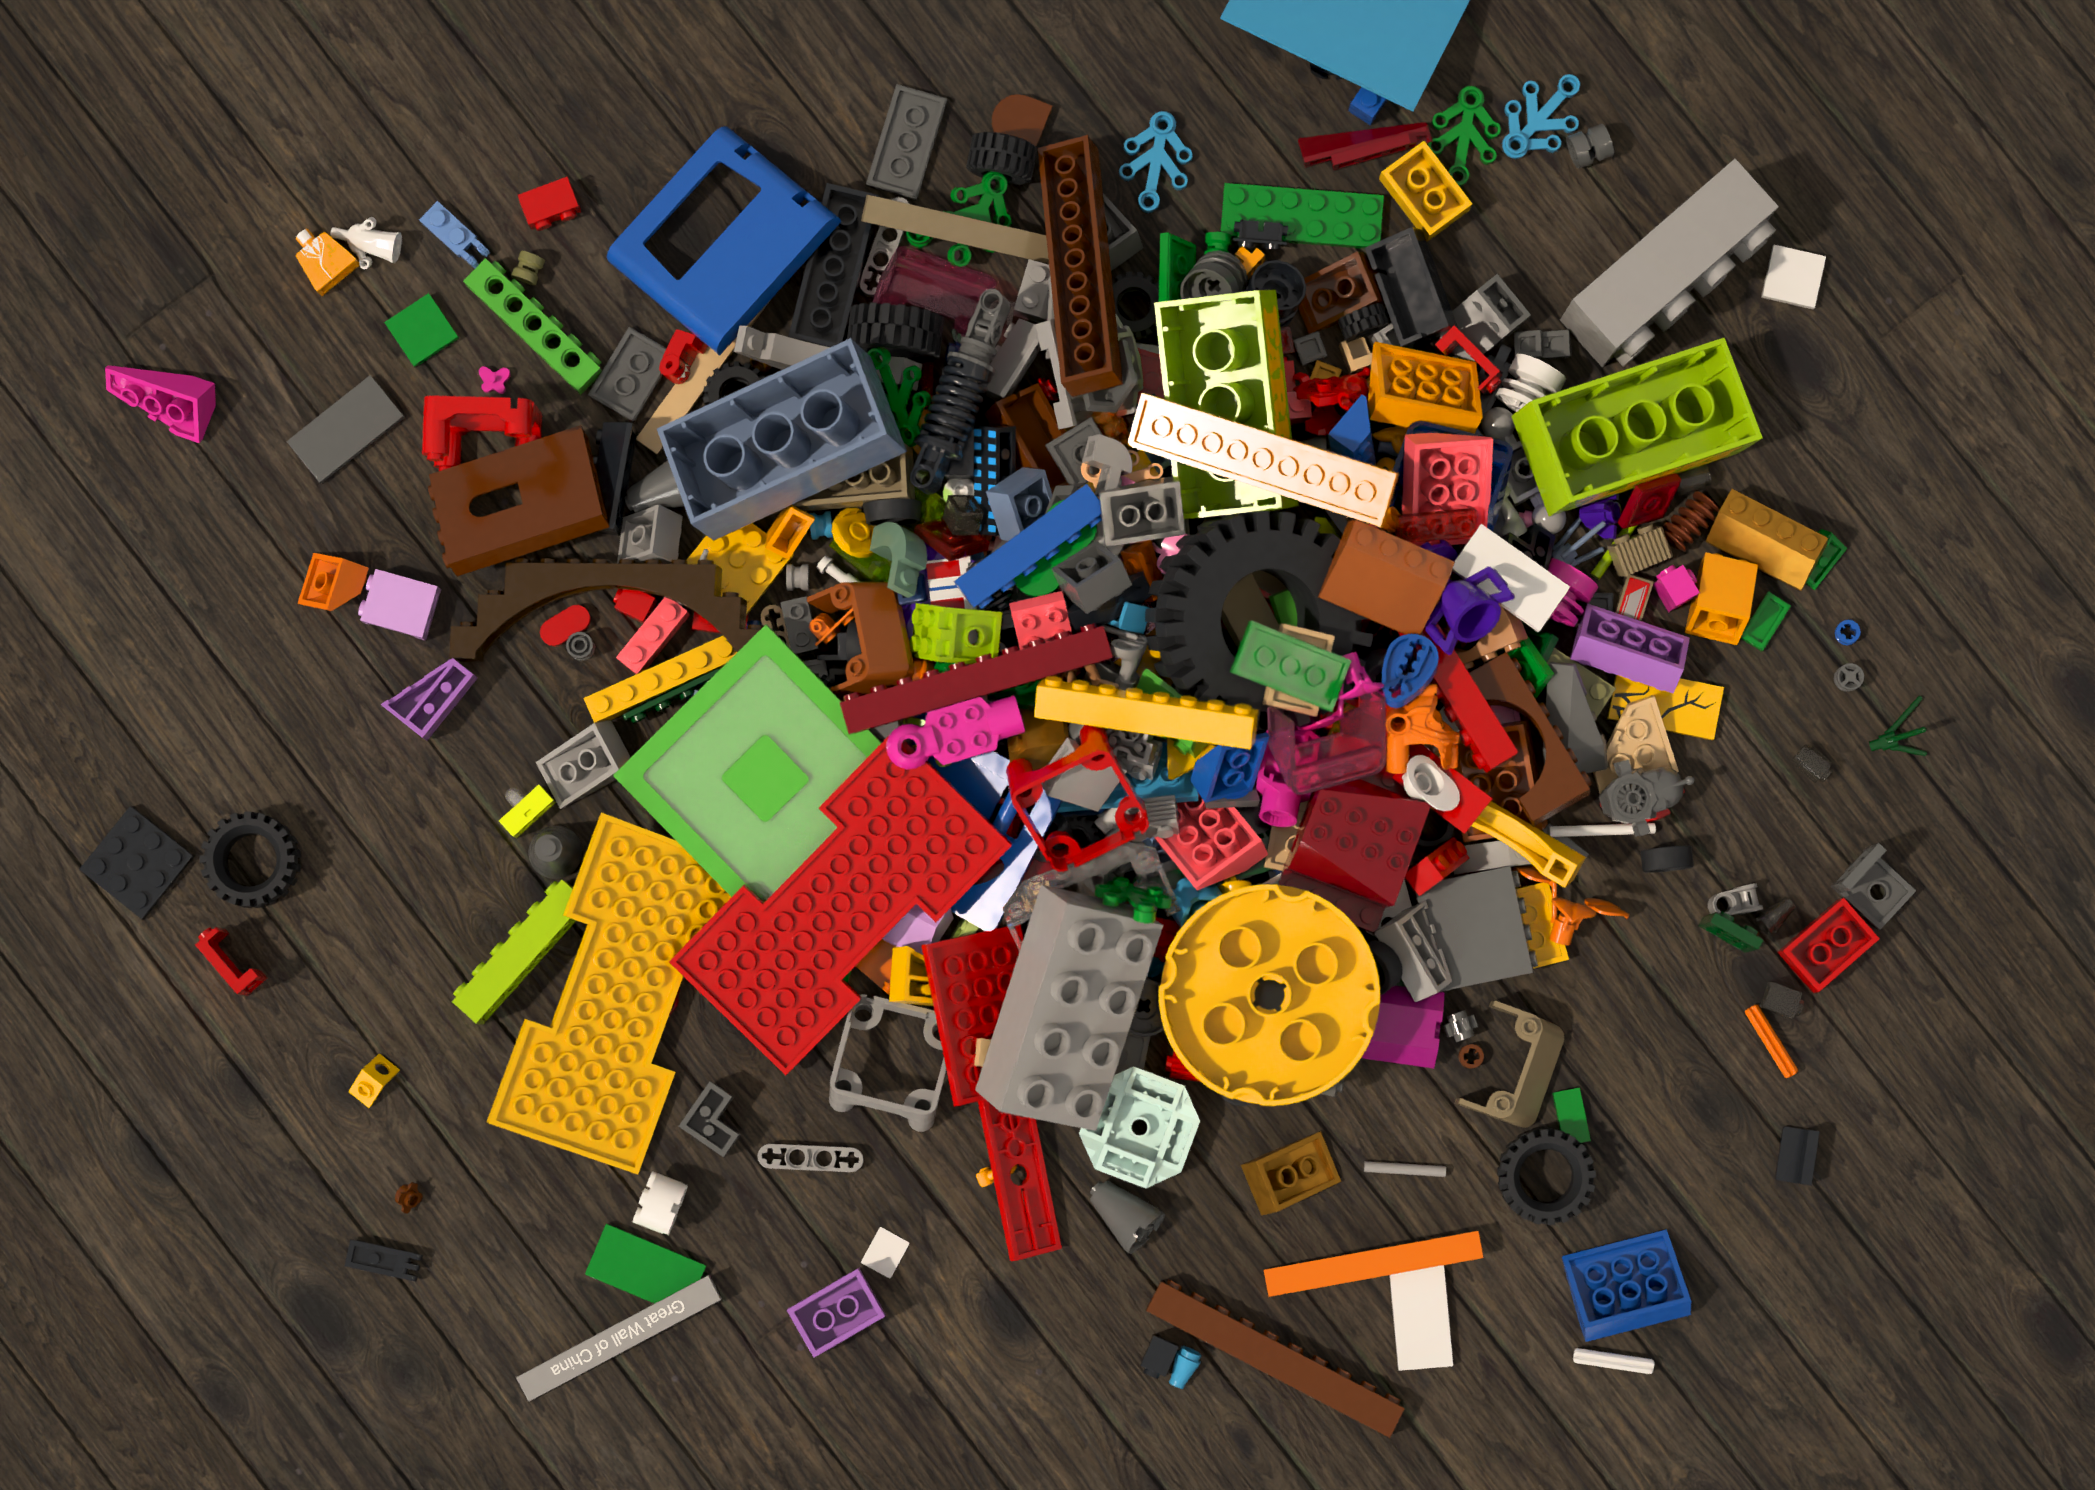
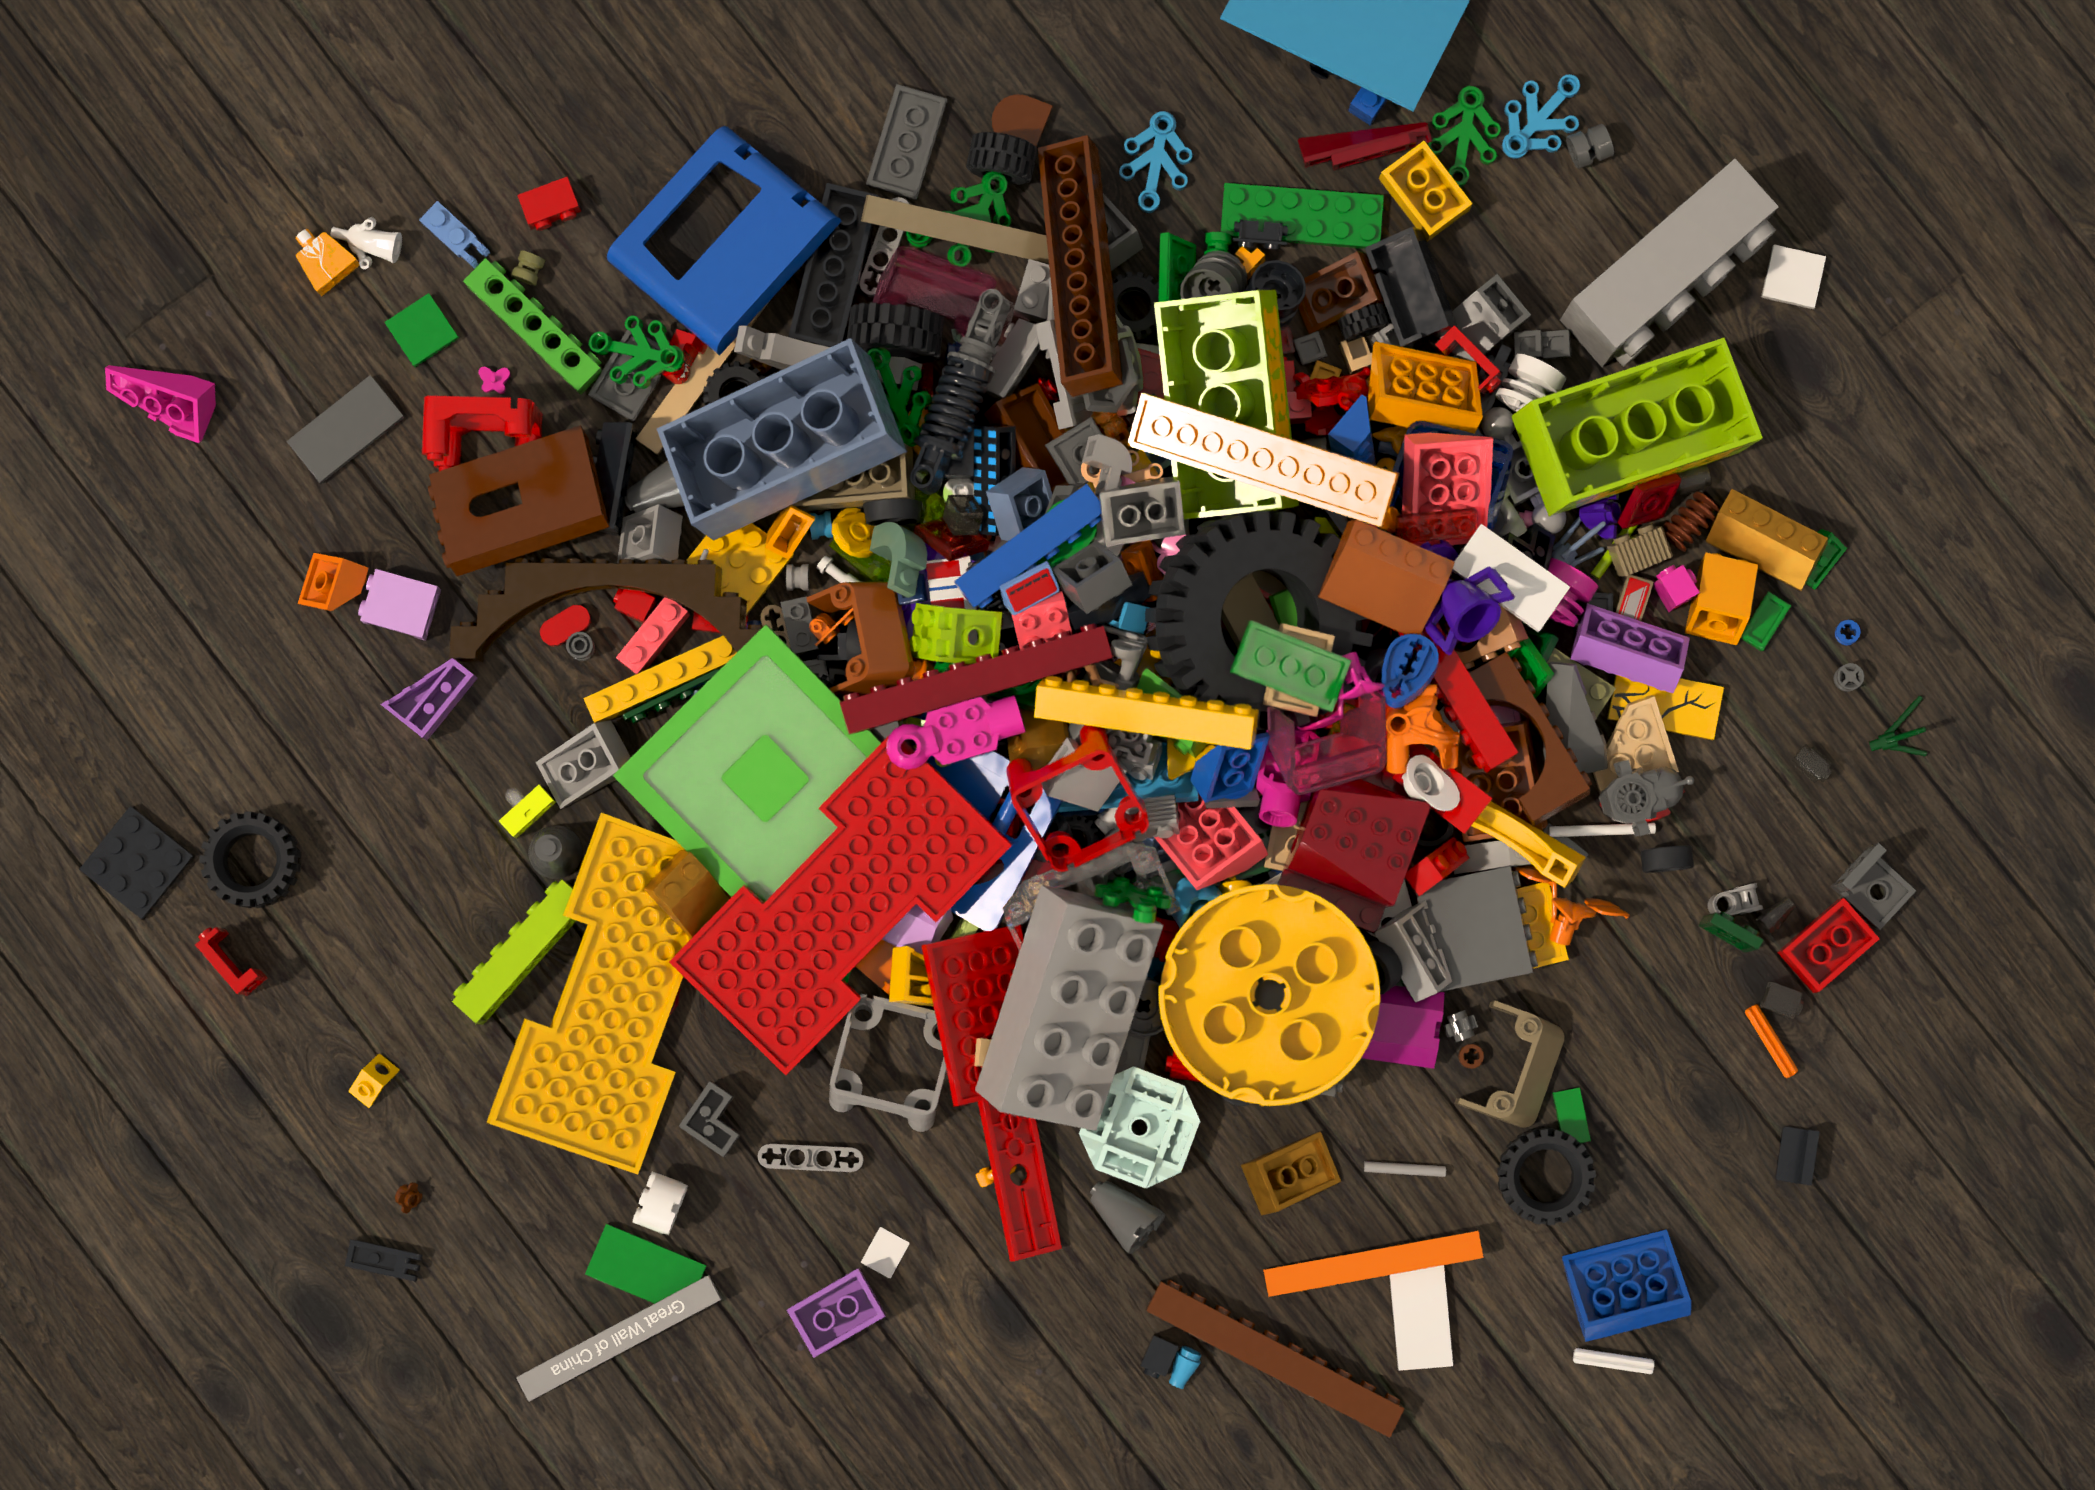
(640, 353): none -> green plant
(687, 892): none -> pearl gold slope
(1029, 588): none -> slope

